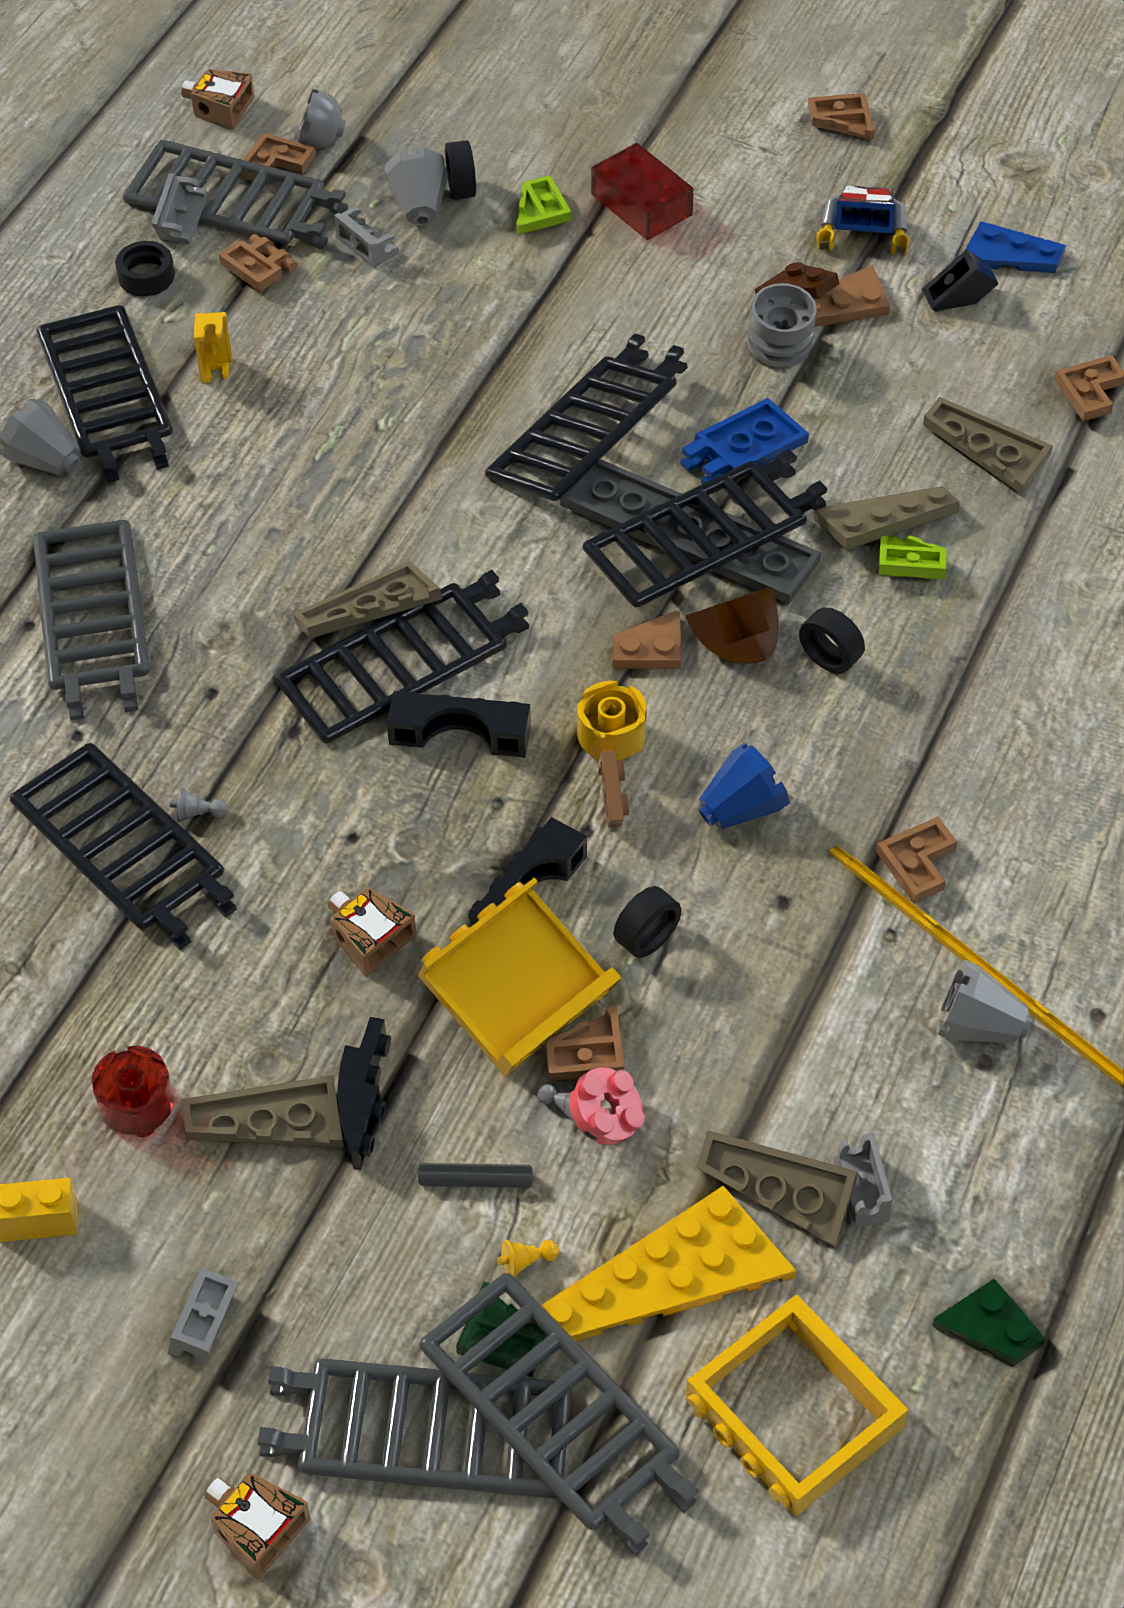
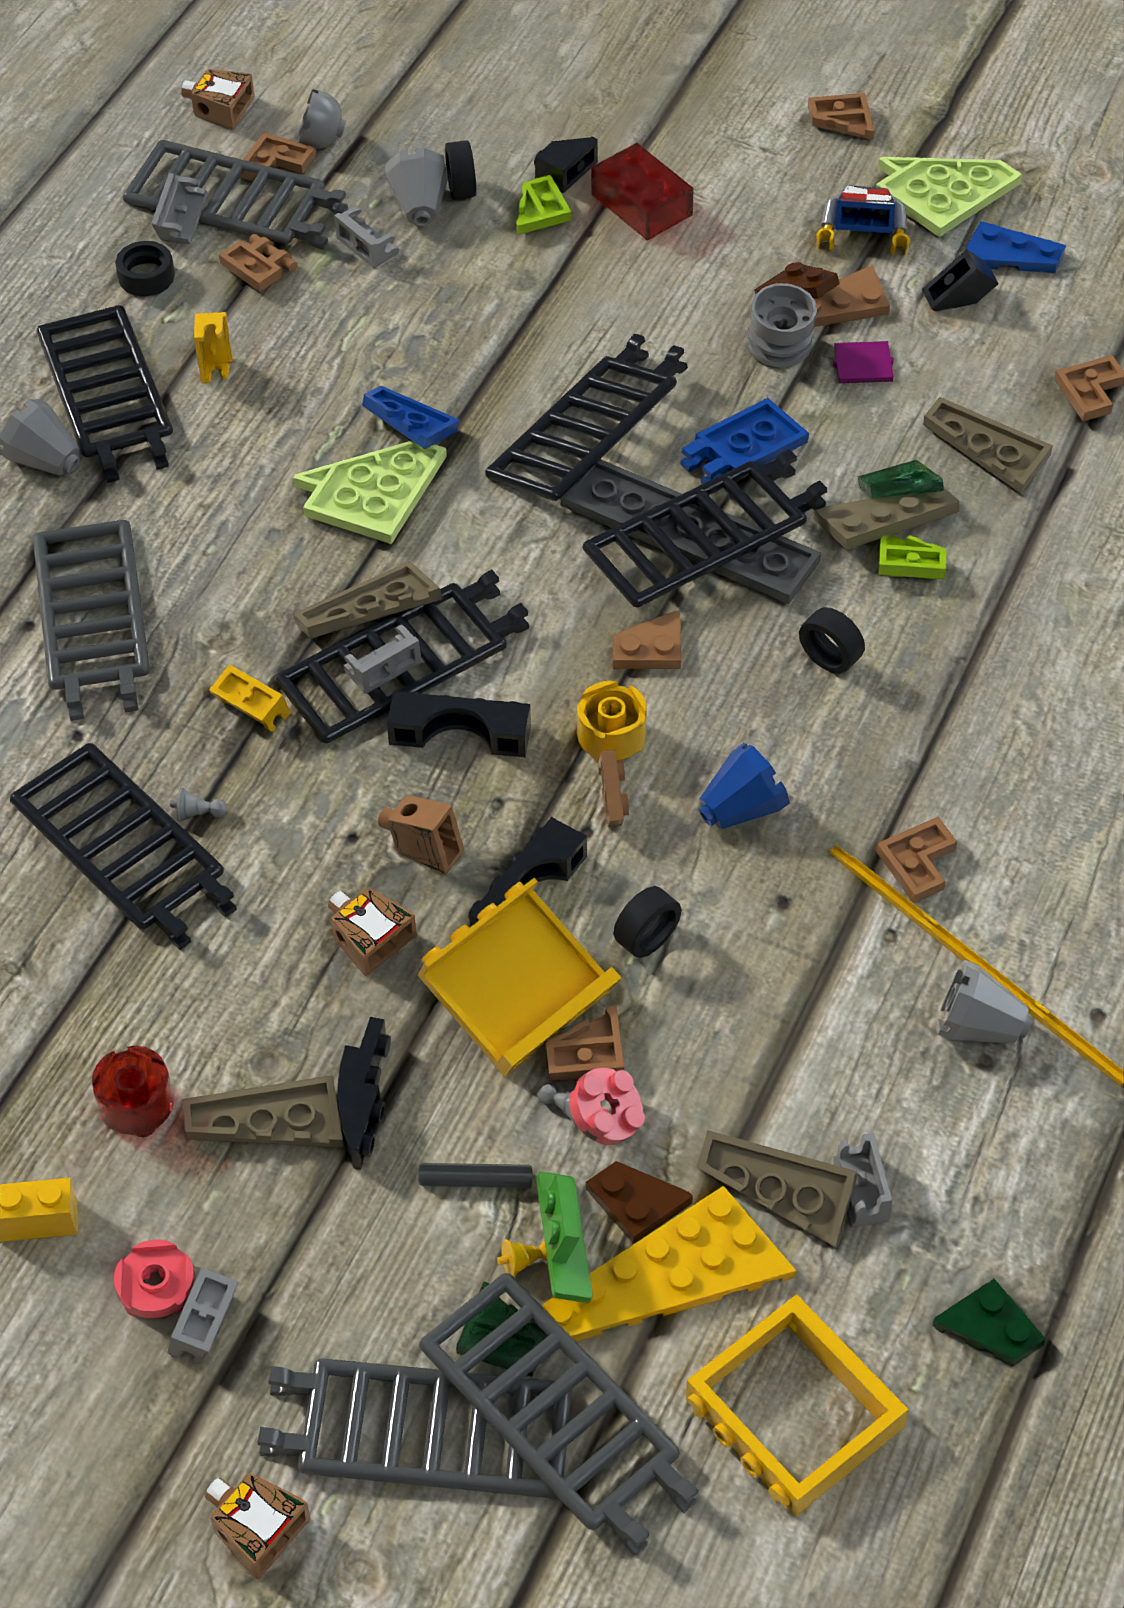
(158, 1300): none -> coral plate
(250, 696): none -> yellow hinge
(373, 490): none -> yellowish green wing
(384, 662): none -> light grey hinge
(411, 418): none -> blue wing
(424, 832): none -> medium nougat torso
(564, 1237): none -> bright green bracket
(566, 160): none -> black slope
(636, 1200): none -> reddish brown wing
(740, 628): reddish brown brick -> none
(863, 362): none -> magenta piece
(901, 480): none -> clear green wing
(946, 191): none -> yellowish green wing

